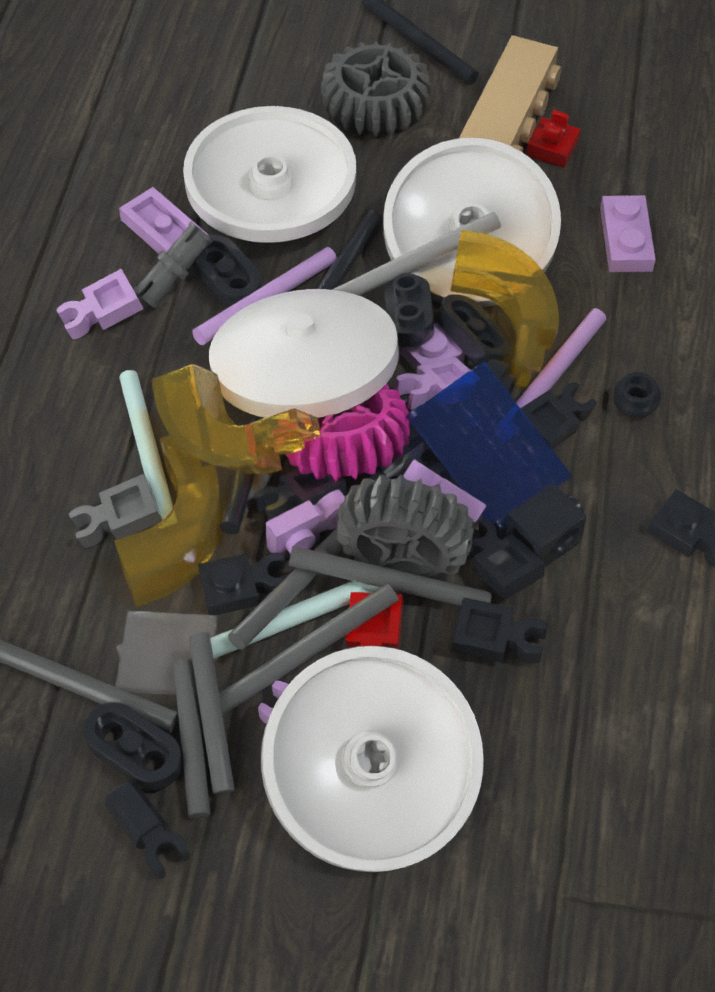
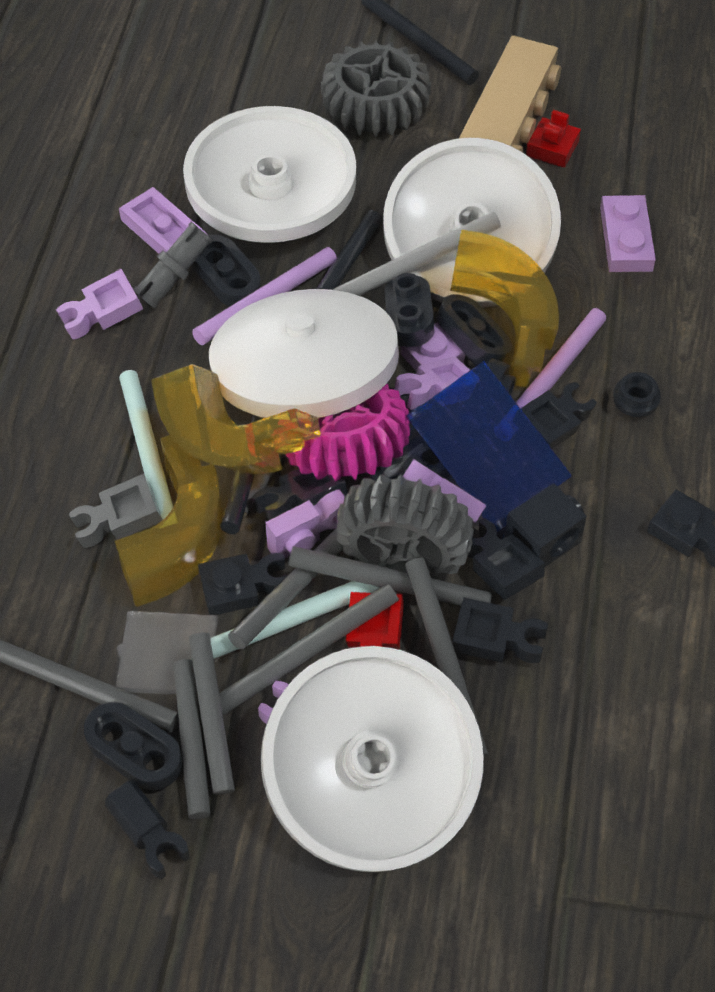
(437, 629): none -> dark grey bar

